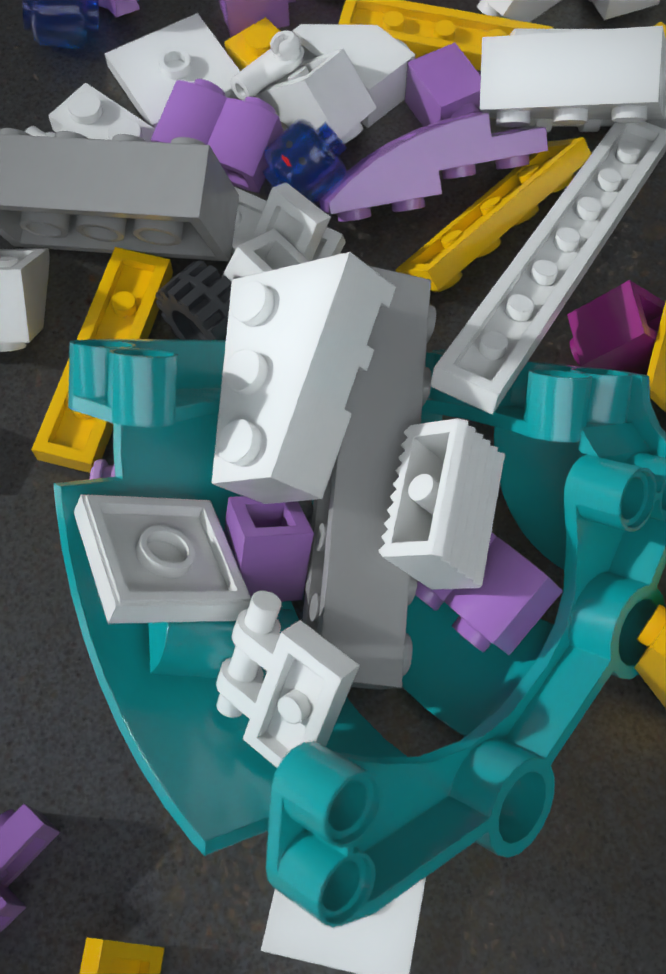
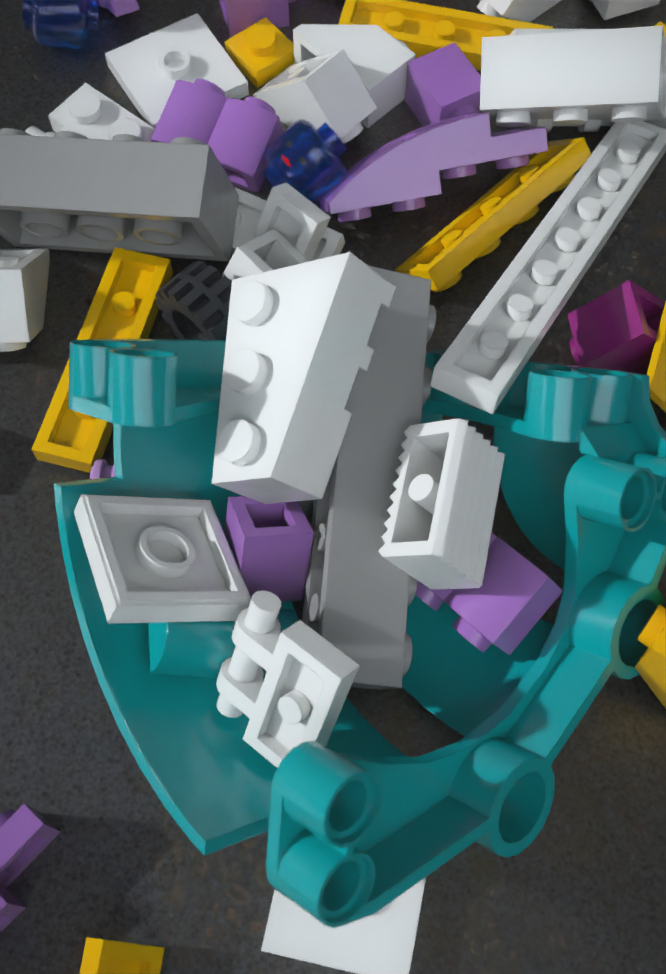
(271, 66): white arm -> none

